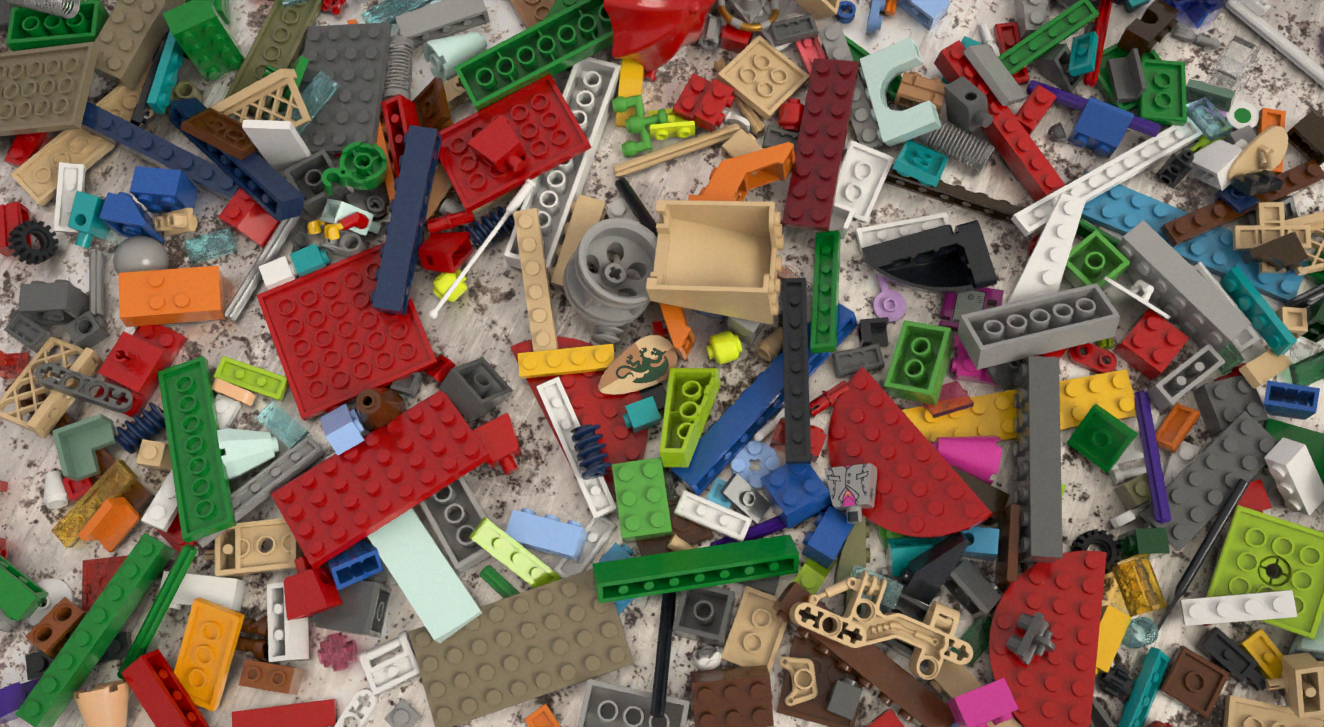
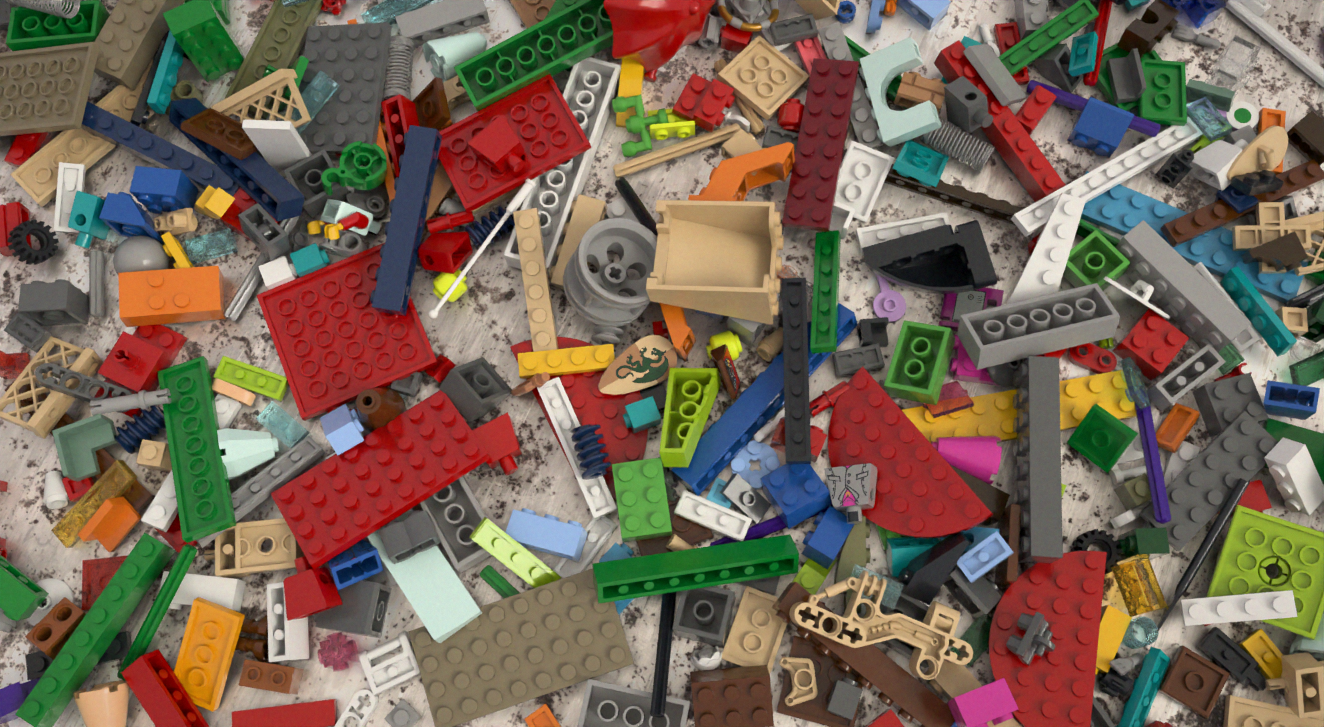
(78, 330): dark grey brick -> none
(140, 400): none -> light grey pin
(174, 249): none -> yellow plate
(213, 202): none -> yellow slope
(264, 232): none -> dark grey brick
(409, 536): none -> dark grey brick
(537, 380): none -> nougat piece
(727, 370): none -> reddish brown slope
(984, 556): none -> light blue plate
(1058, 131): dark grey hinge -> none
(1123, 665): none -> light grey piece
(1136, 388): none -> clear light blue plate
(1264, 368): tan tile -> none

